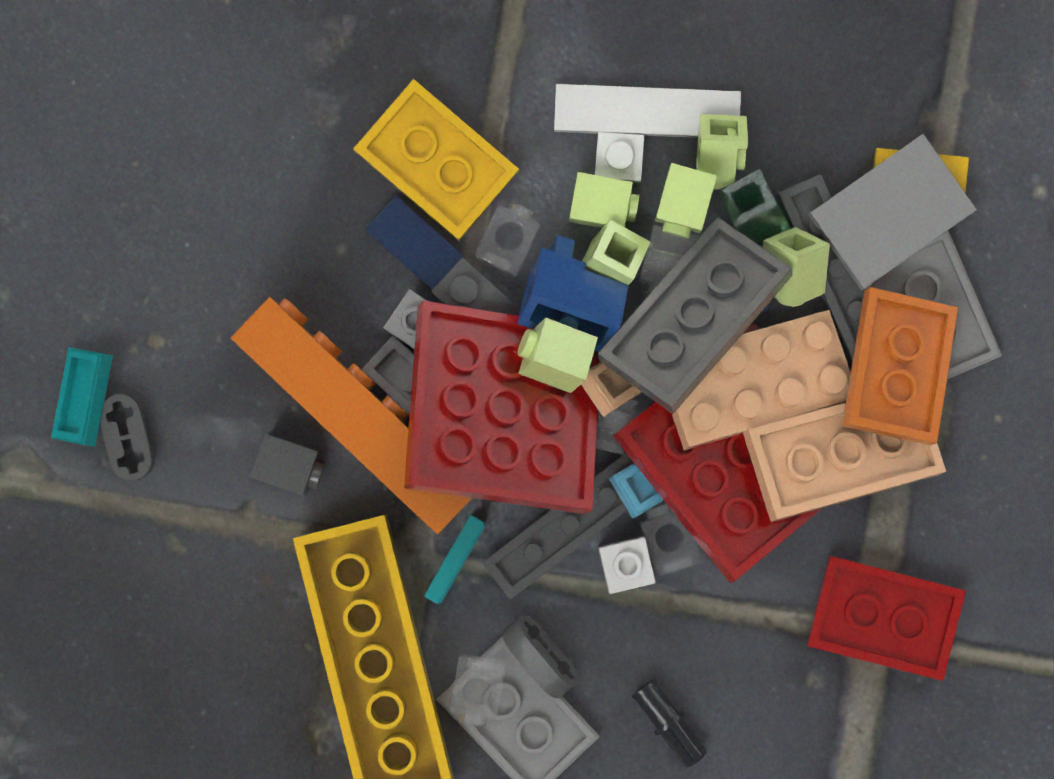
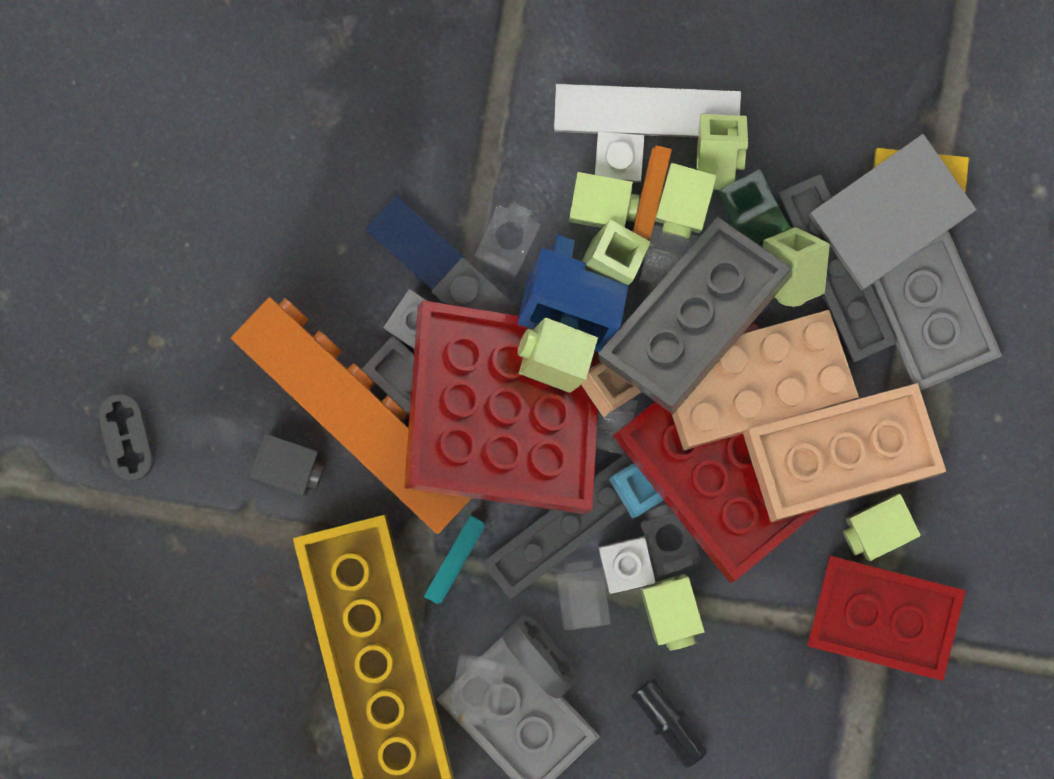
(81, 396): teal tile -> none
(436, 159): yellow plate -> none
(583, 596): none -> clear brick
(651, 191): none -> orange tile
(672, 612): none -> yellowish green brick
(880, 528): none -> yellowish green brick
(900, 366): orange plate -> none

